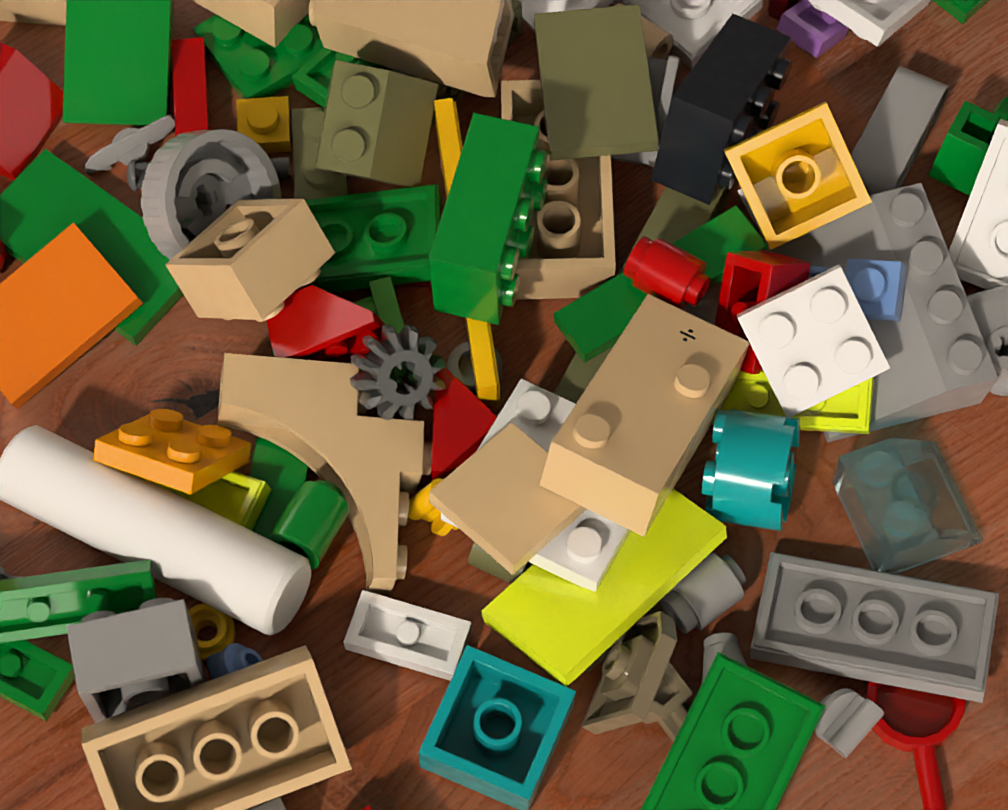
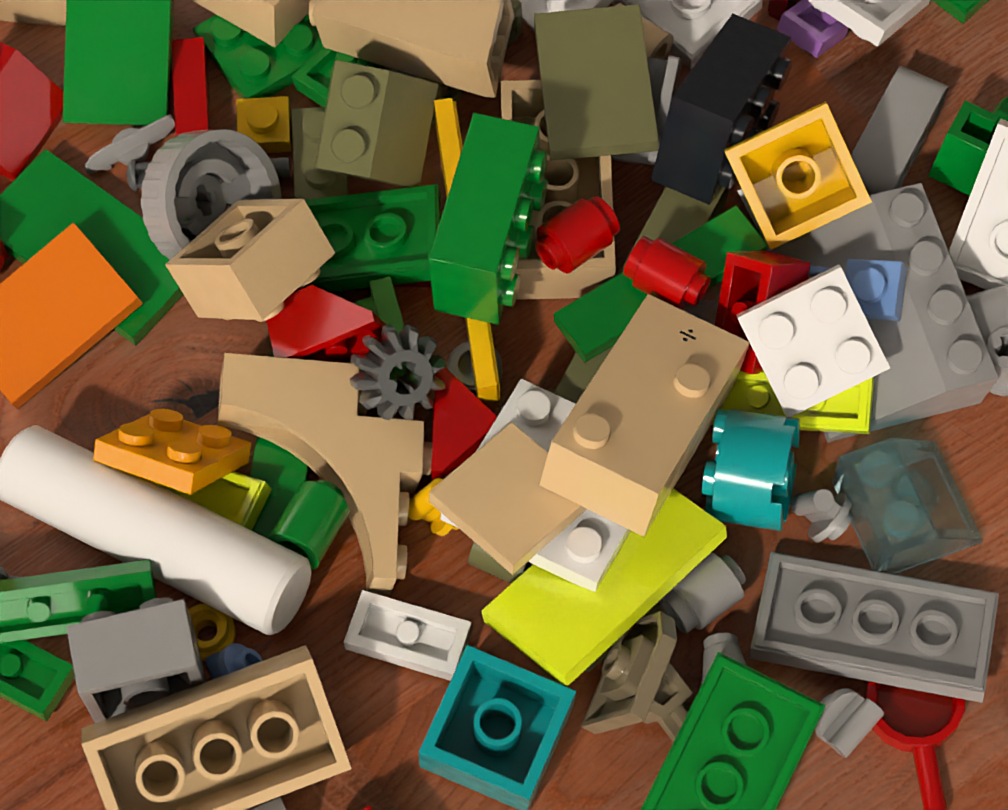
(576, 234): none -> red brick
(827, 513): none -> light grey plate

